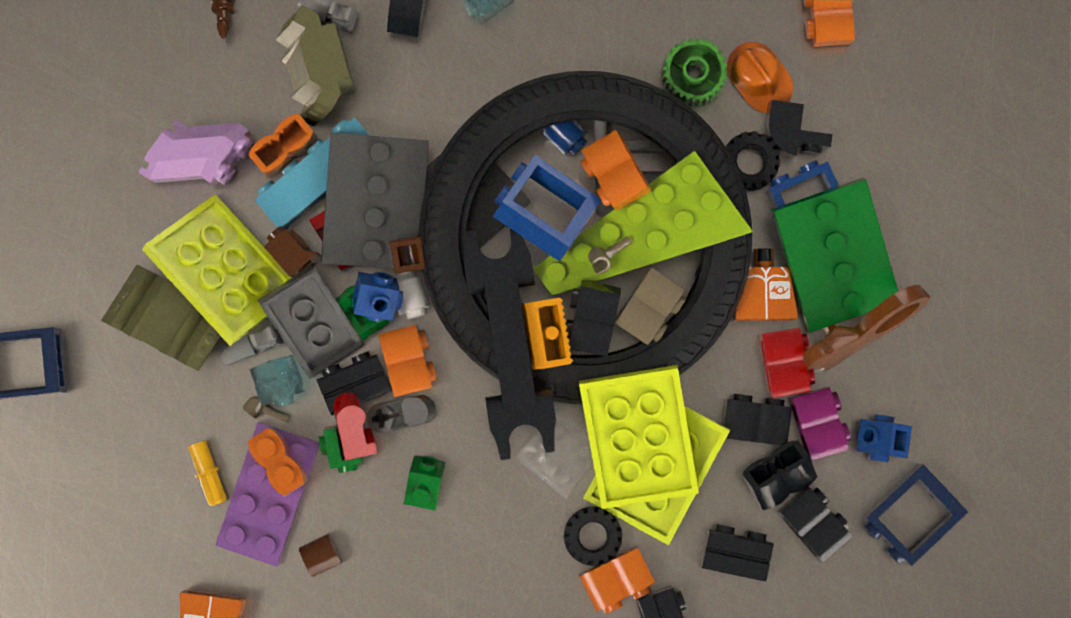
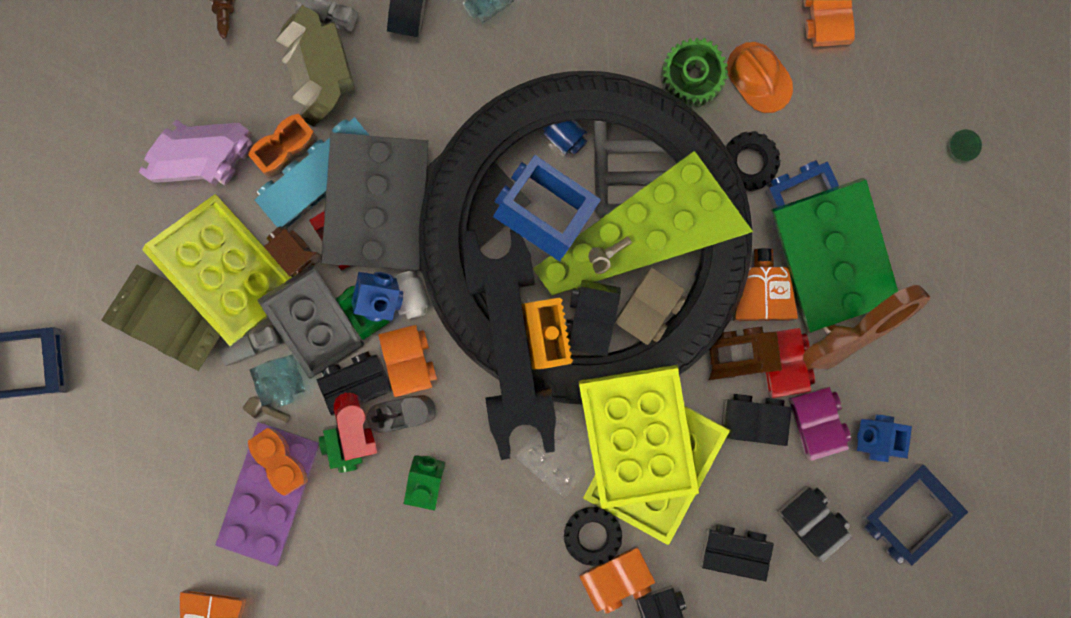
(207, 473): yellow axle -> none
(320, 555): reddish brown brick -> none
(407, 254): reddish brown brick -> none
(615, 171): orange brick -> none
(745, 354): none -> reddish brown window
(782, 473): black brick -> none
(784, 128): black brick -> none
(965, 145): none -> clear green plate

